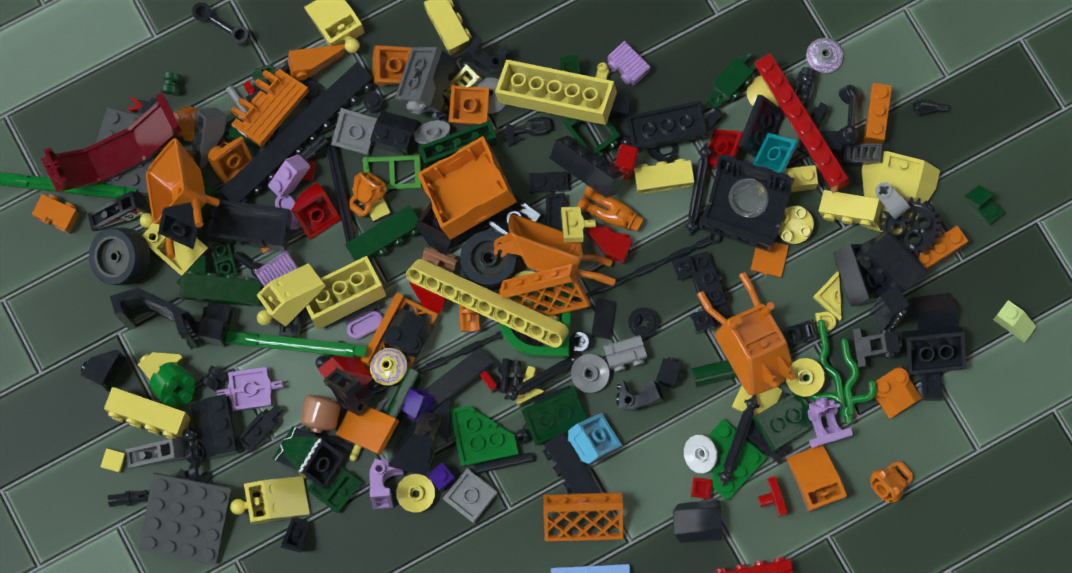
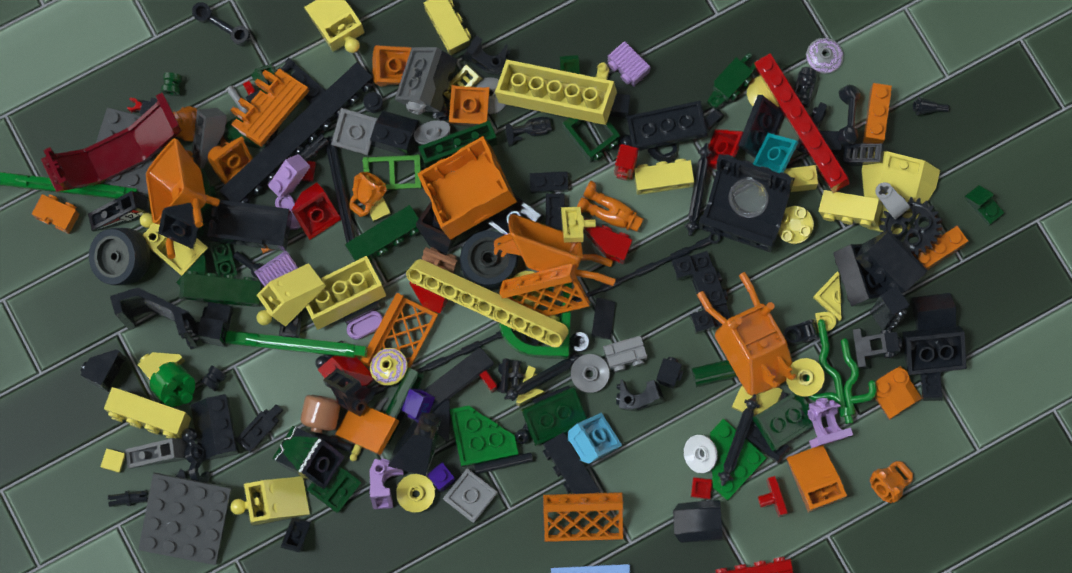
(250, 389): lavender plate -> none
(308, 62): orange slope -> none
(408, 333): black slope -> none
(468, 320): orange hips -> none
(586, 166): black brick -> none
(646, 314): black gear -> none
(768, 262): orange piece -> none
(1015, 321): yellowish green slope -> none

